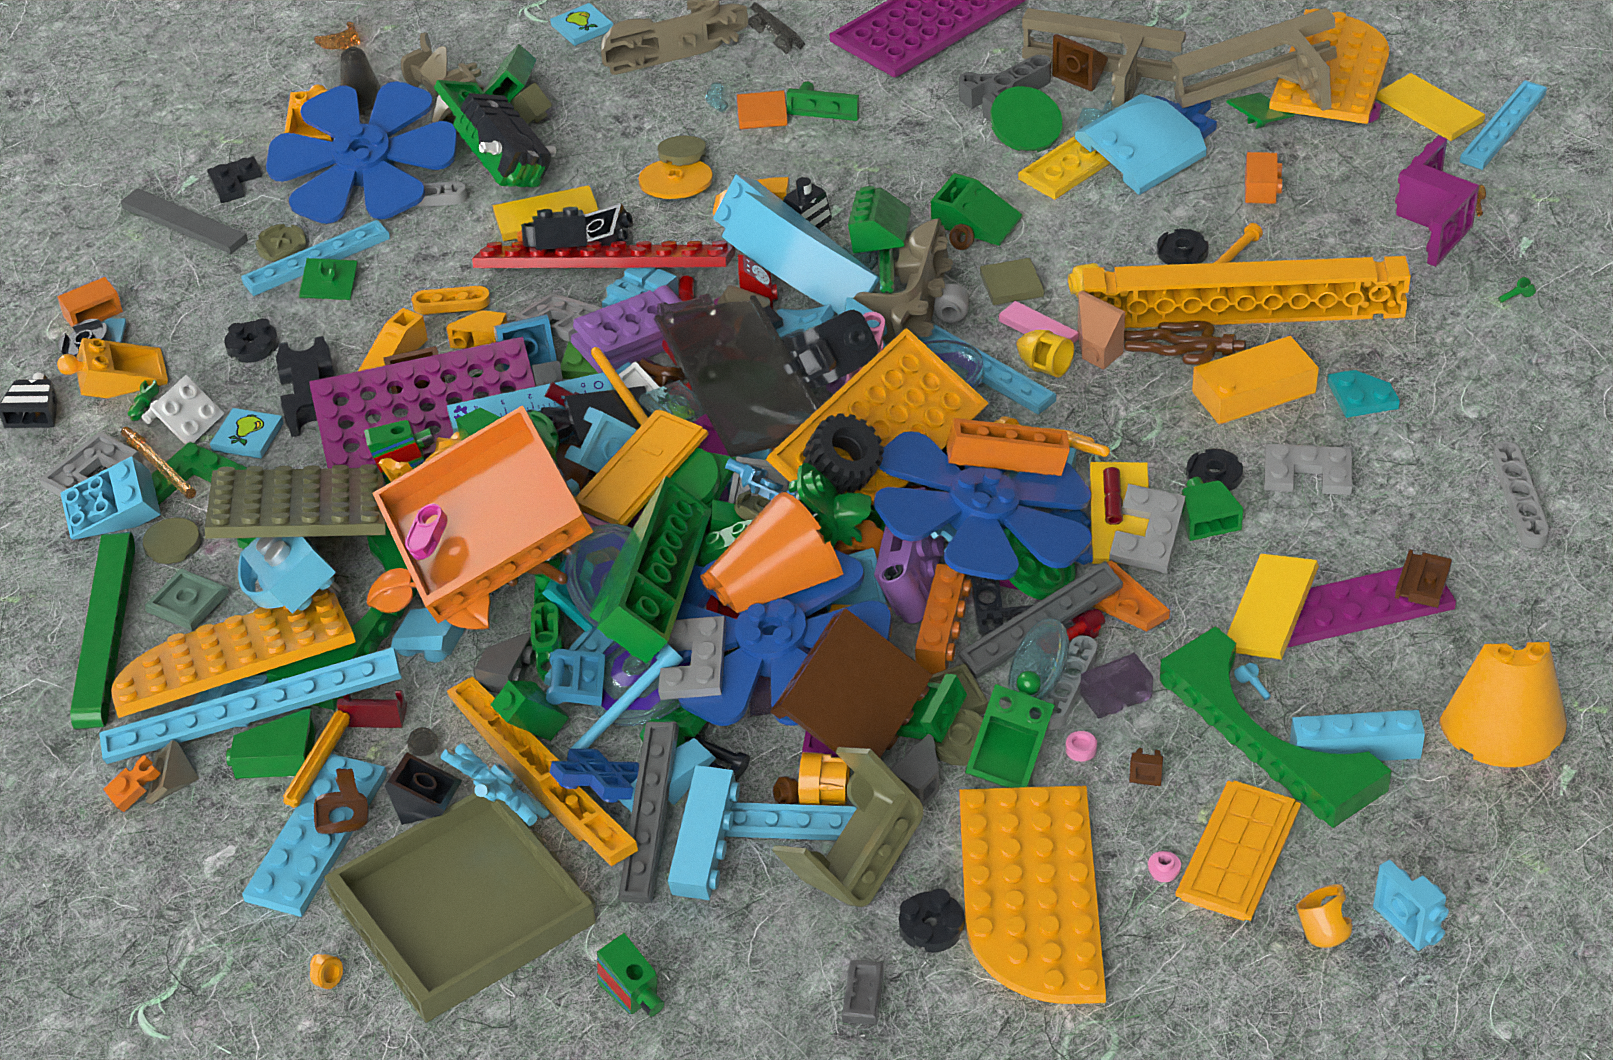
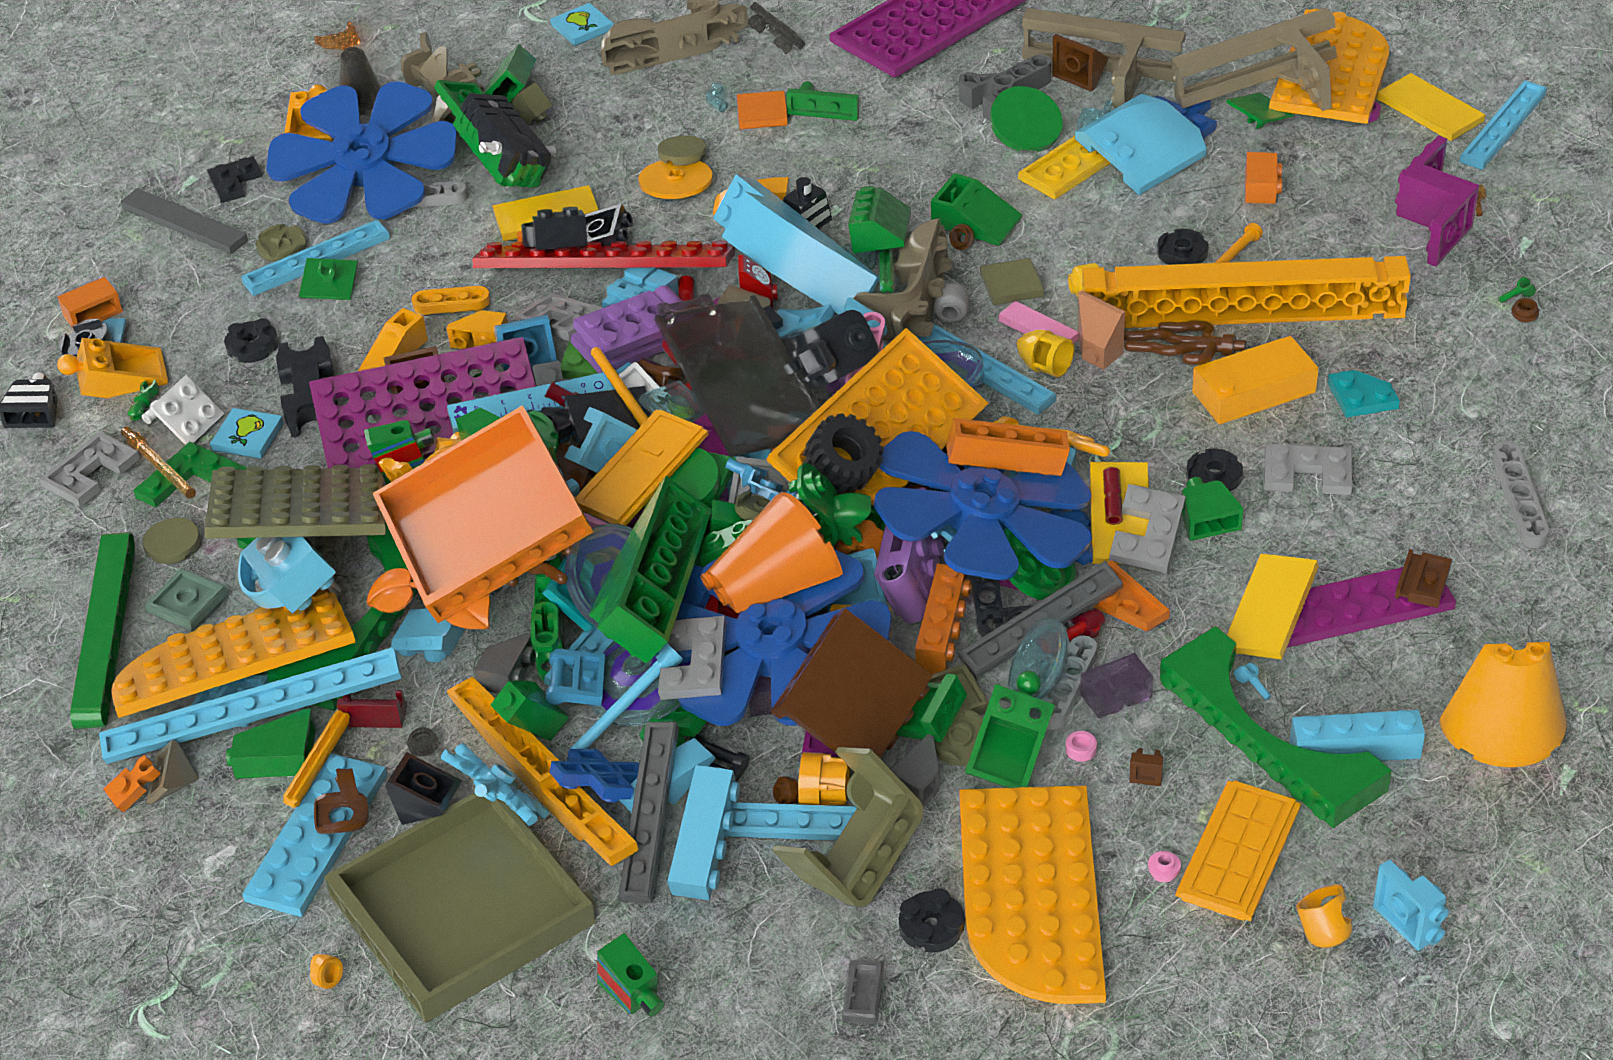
(111, 500): medium azure slope -> none
(424, 537): dark pink piece -> none
(1525, 310): none -> reddish brown plate

